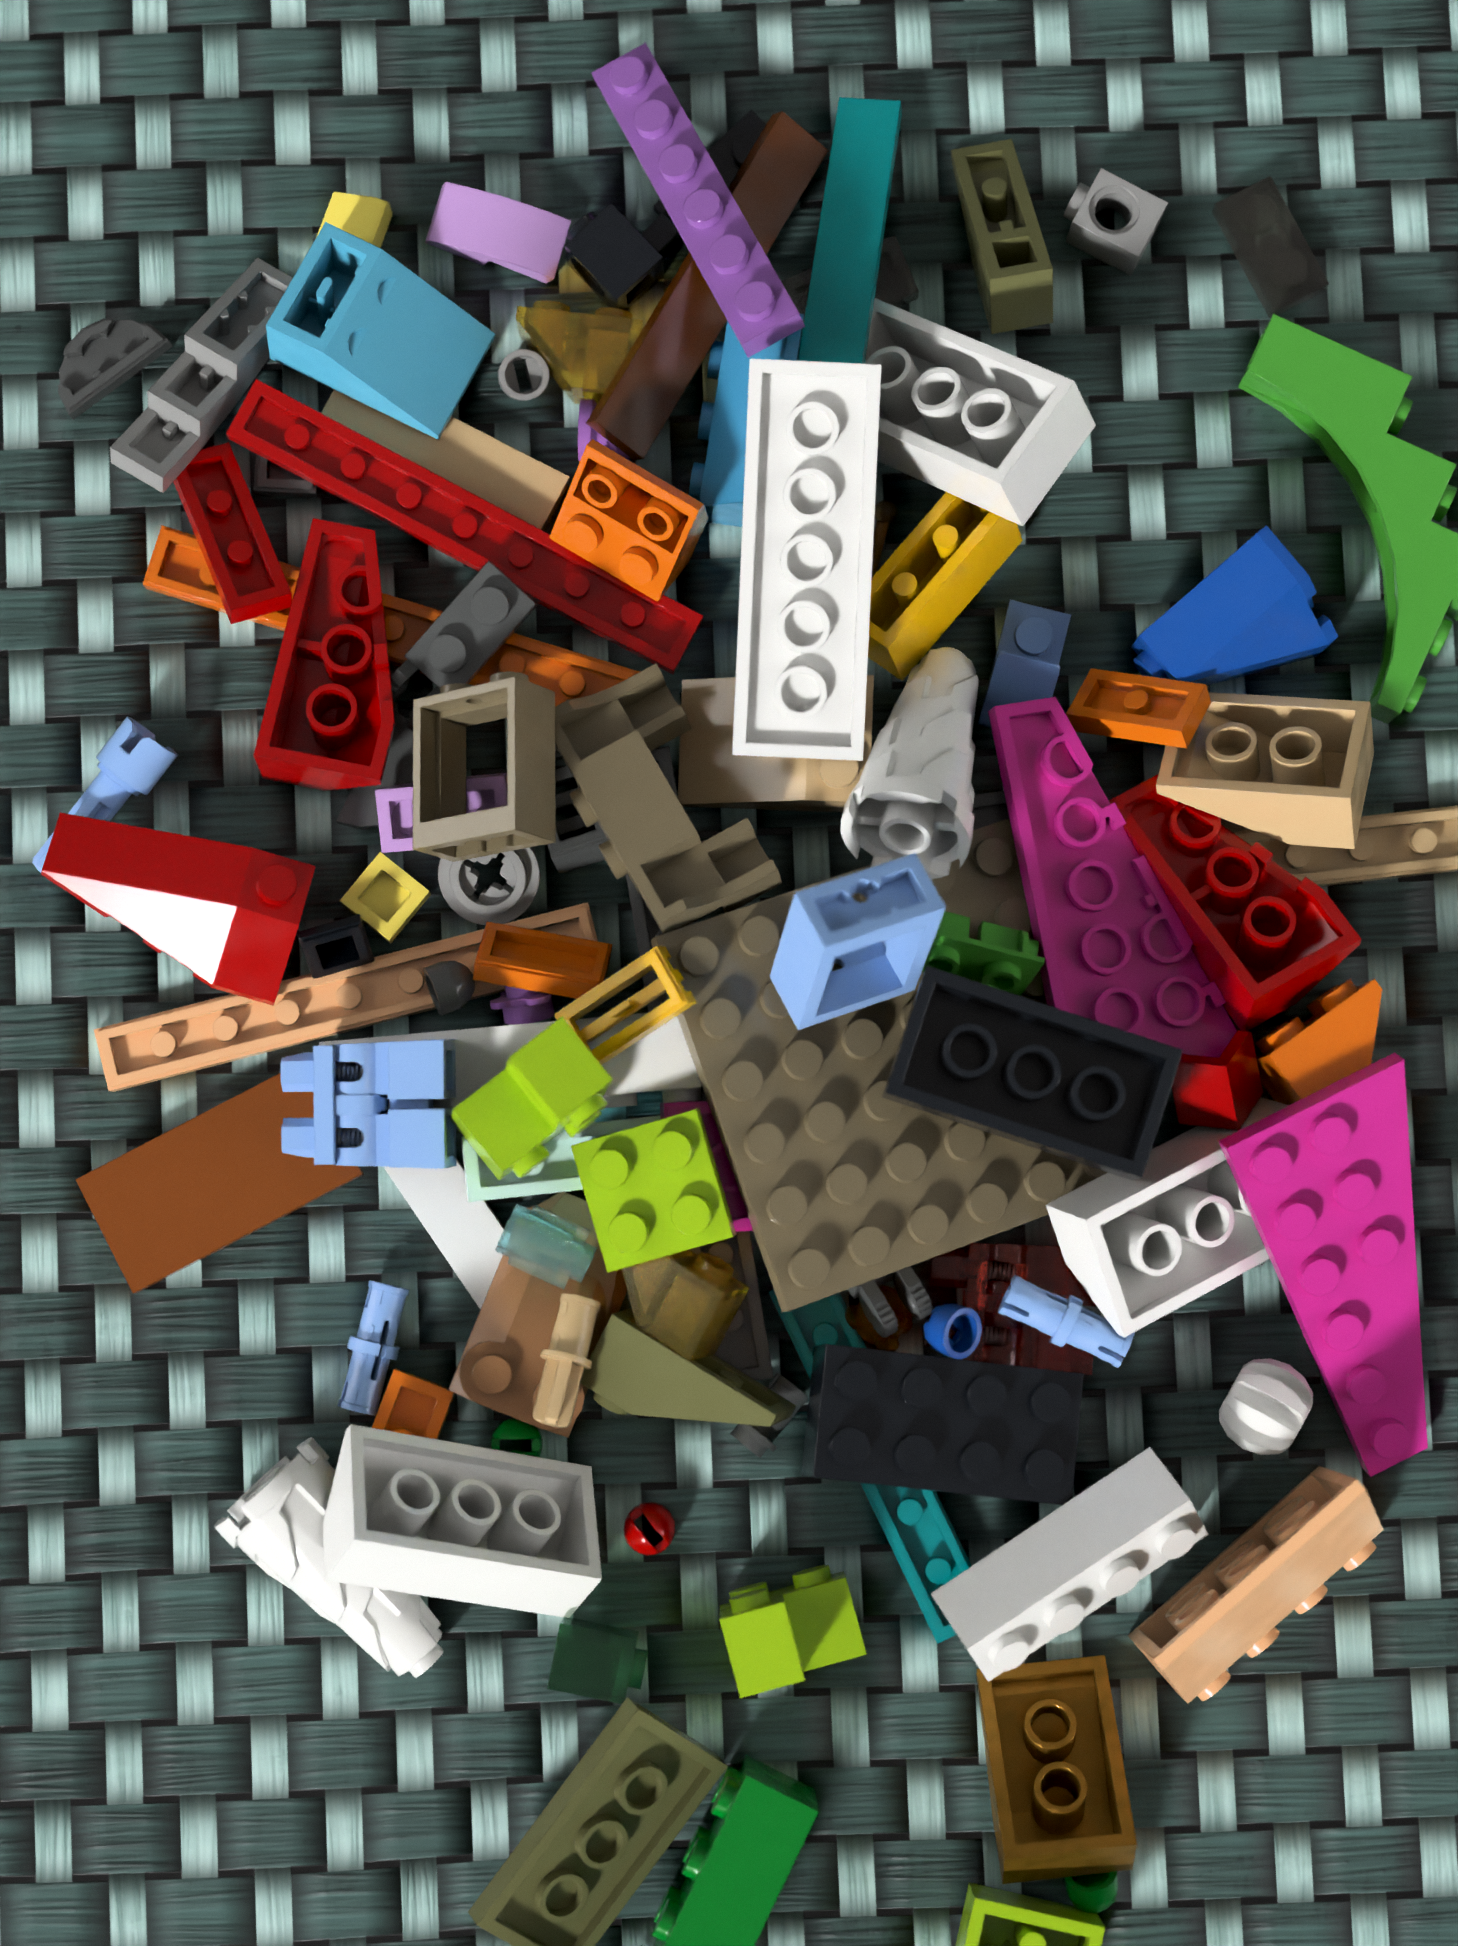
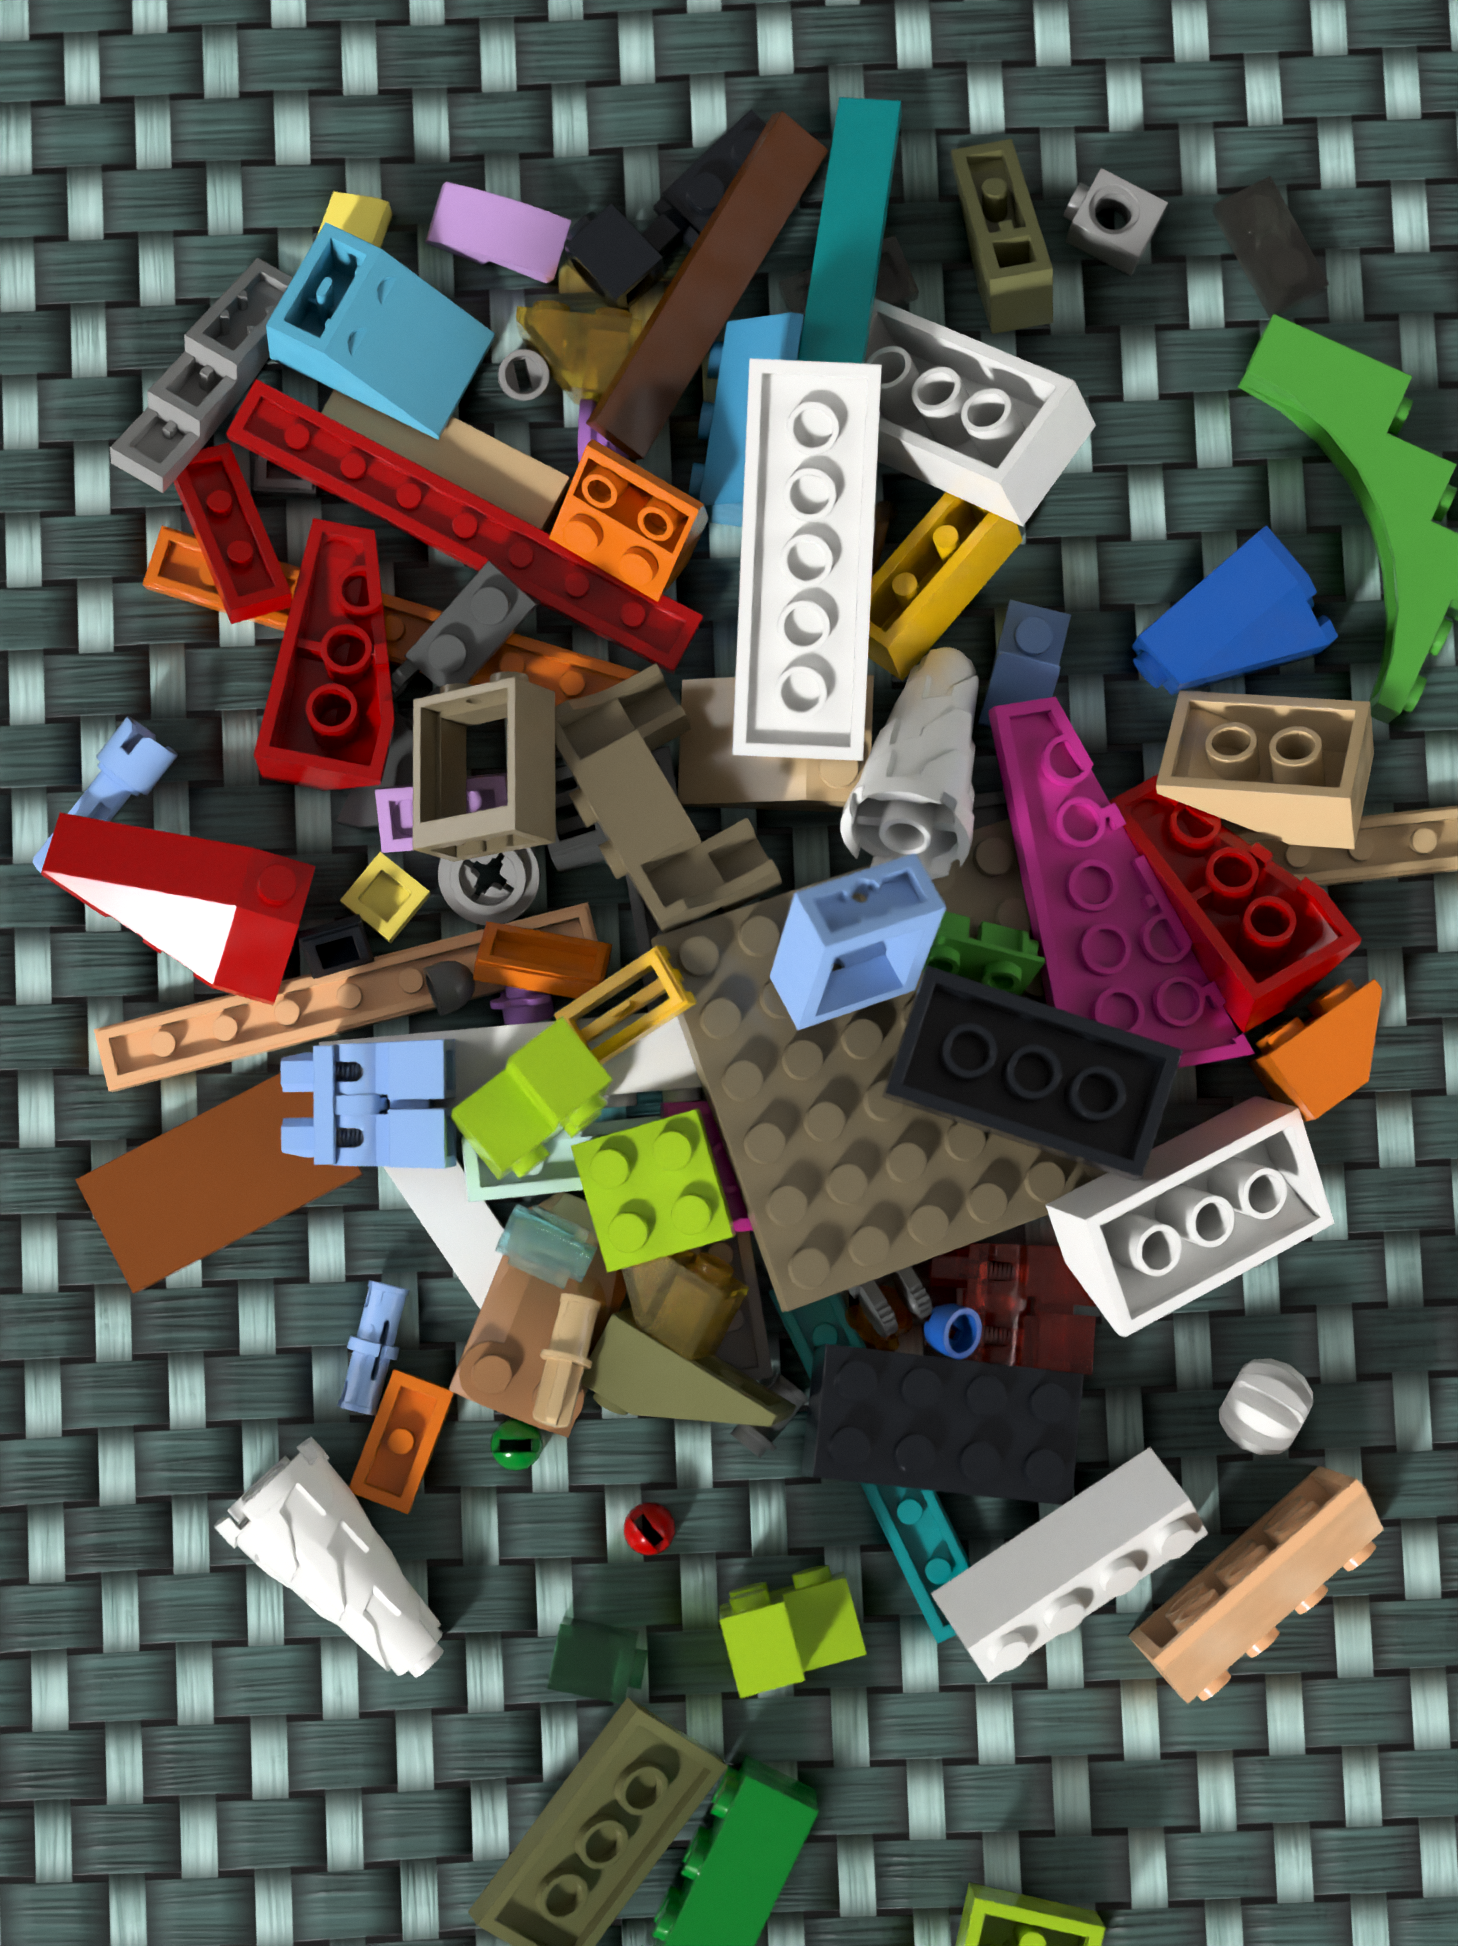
(104, 359): dark grey tile -> none
(461, 1523): white slope -> none
(698, 201): medium lavender plate -> none
(1056, 1771): pearl gold slope -> none
(1064, 1320): light blue pin -> none
(1092, 1892): green hinge -> none
(1139, 707): orange plate -> none
(1218, 1089): red panel -> none
(1338, 1225): dark pink wing -> none

